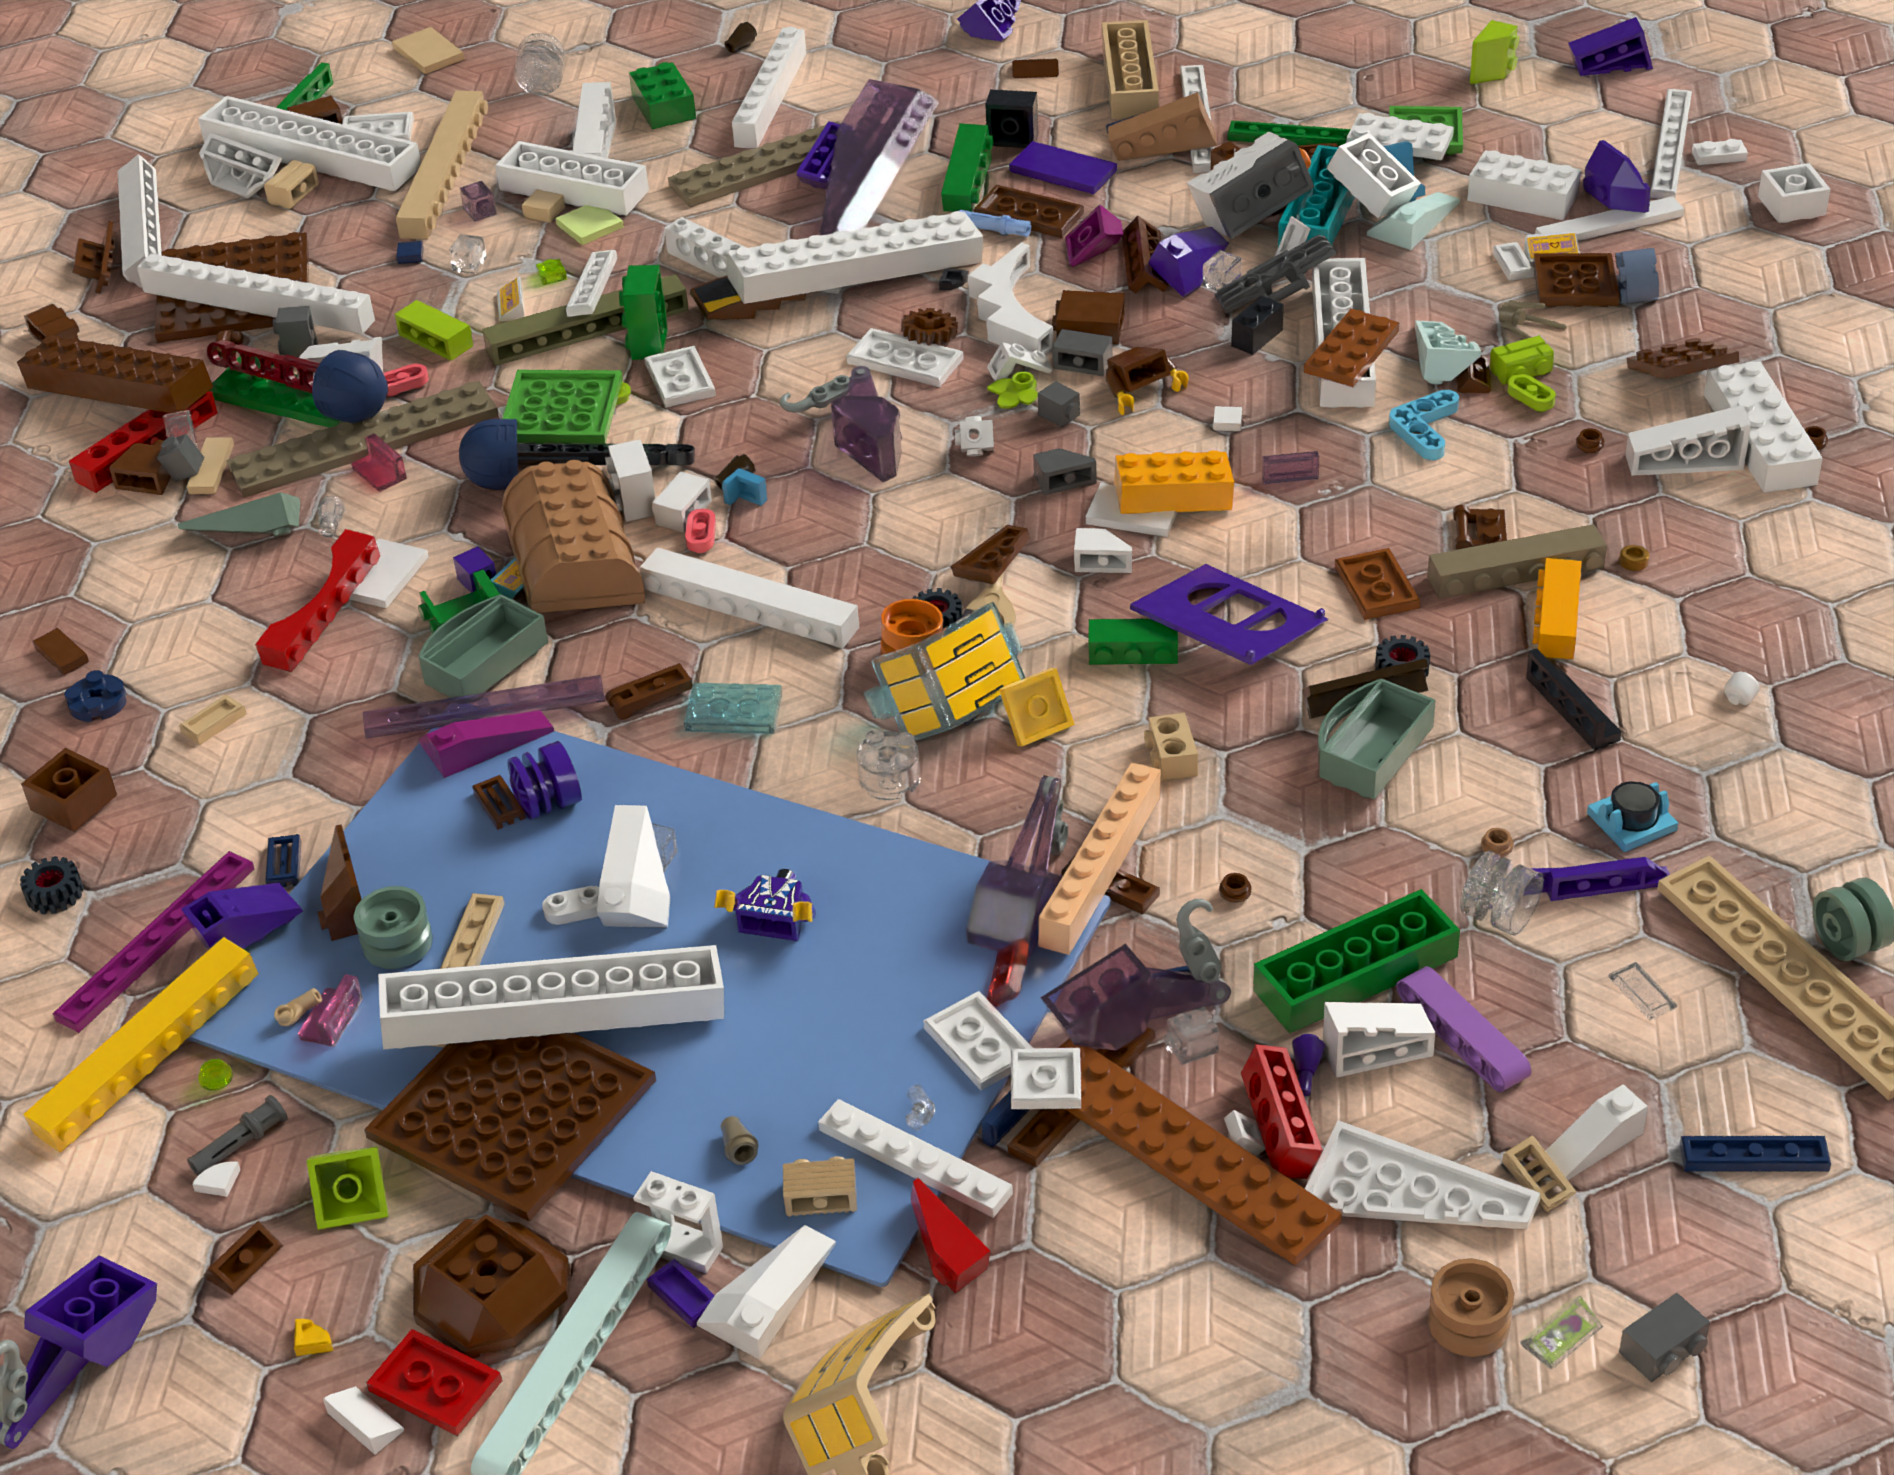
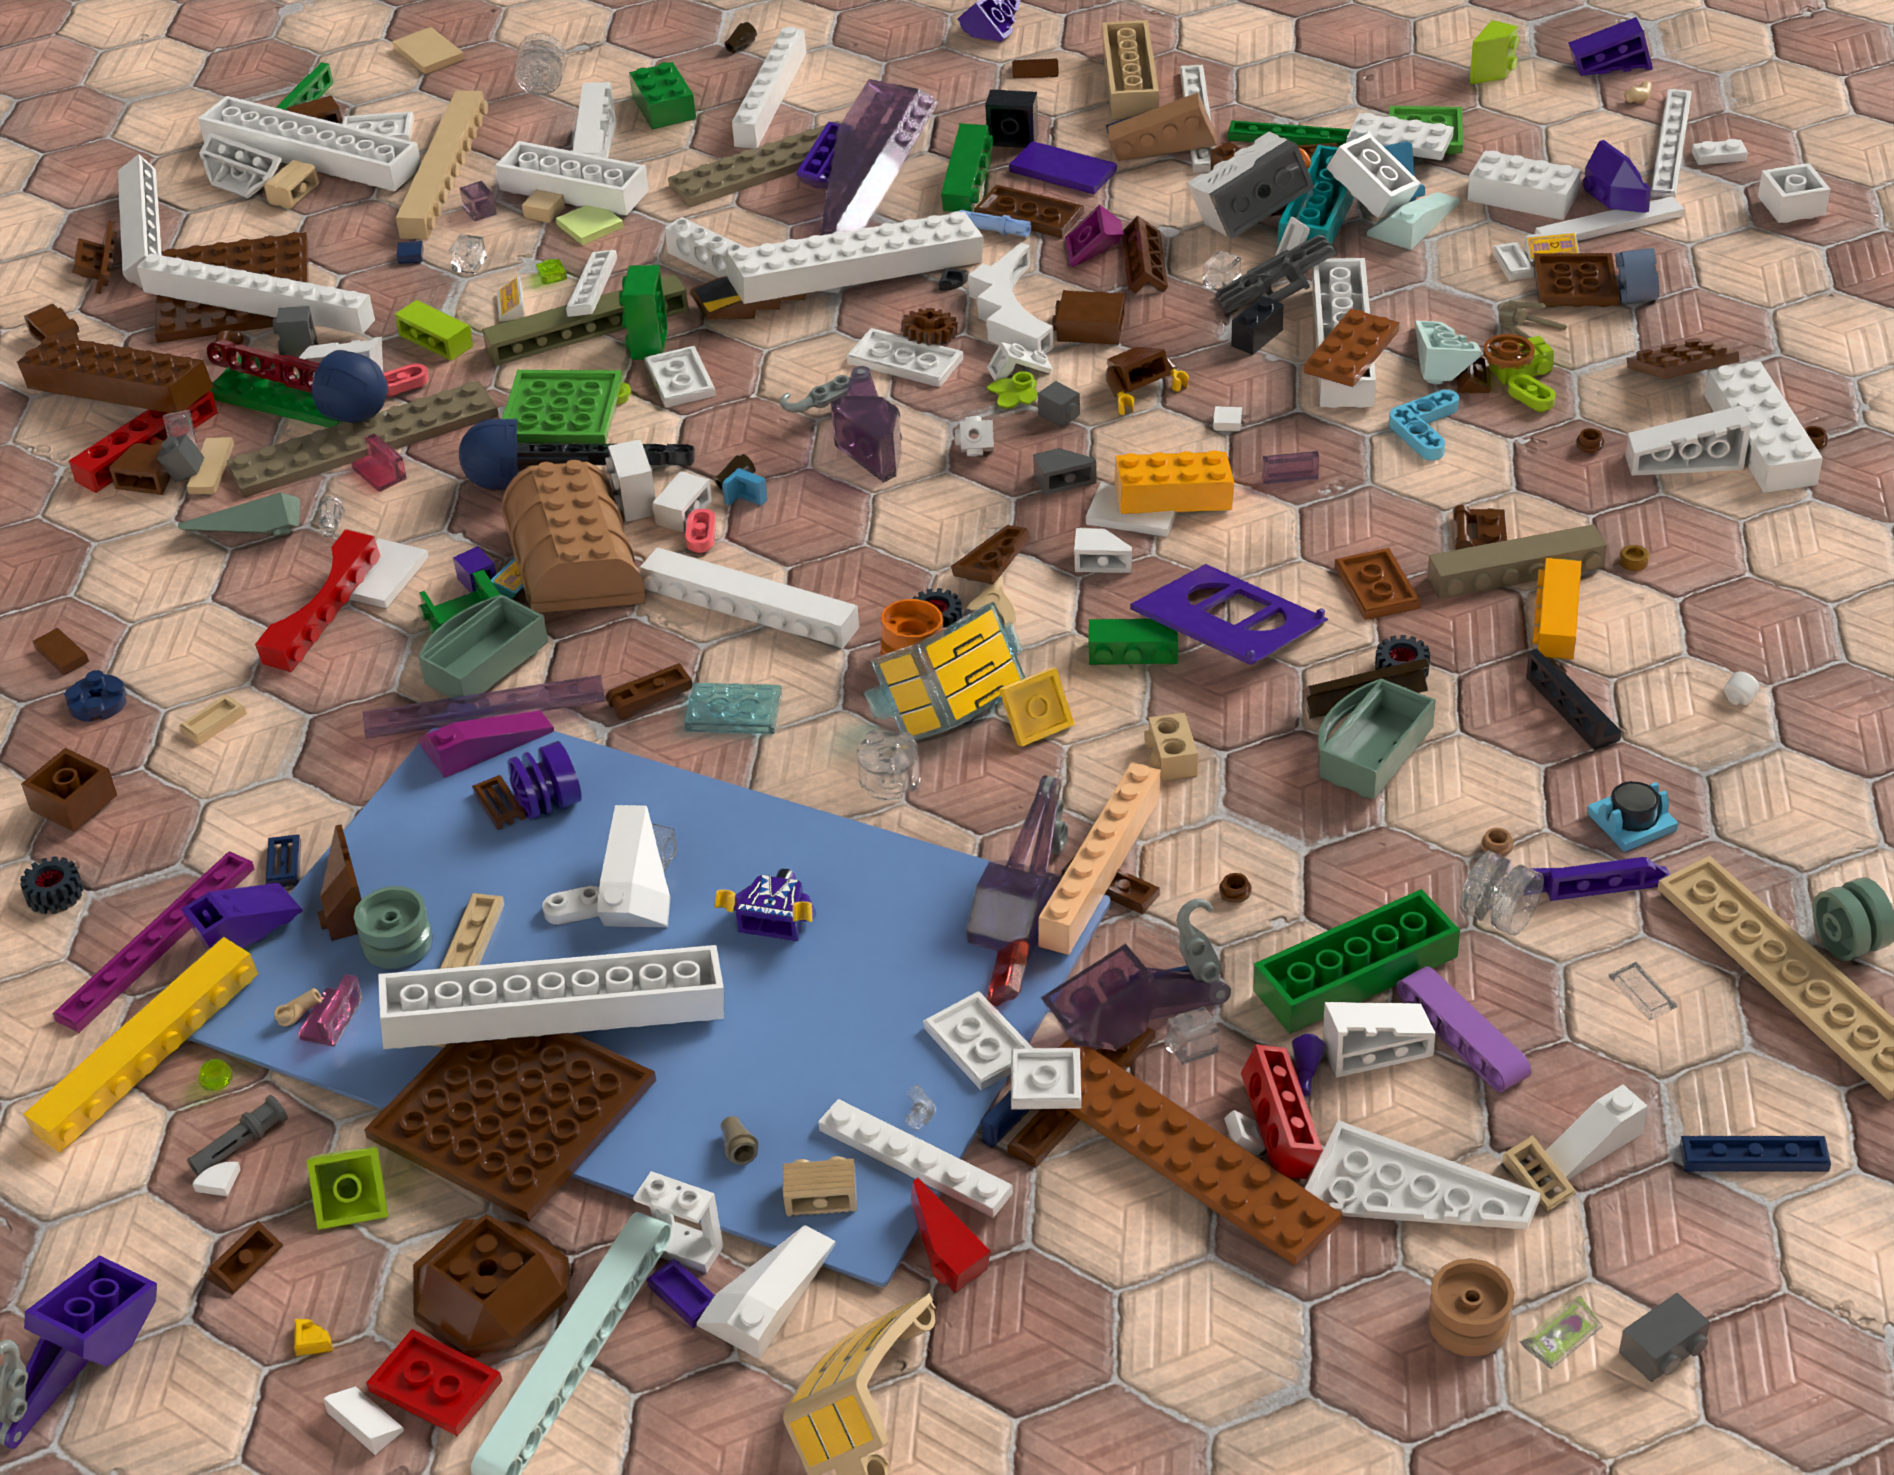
(1082, 352): dark grey brick -> none
(1182, 257): dark purple wedge -> none
(1509, 350): none -> dark orange wheel
(1638, 94): none -> tan arm

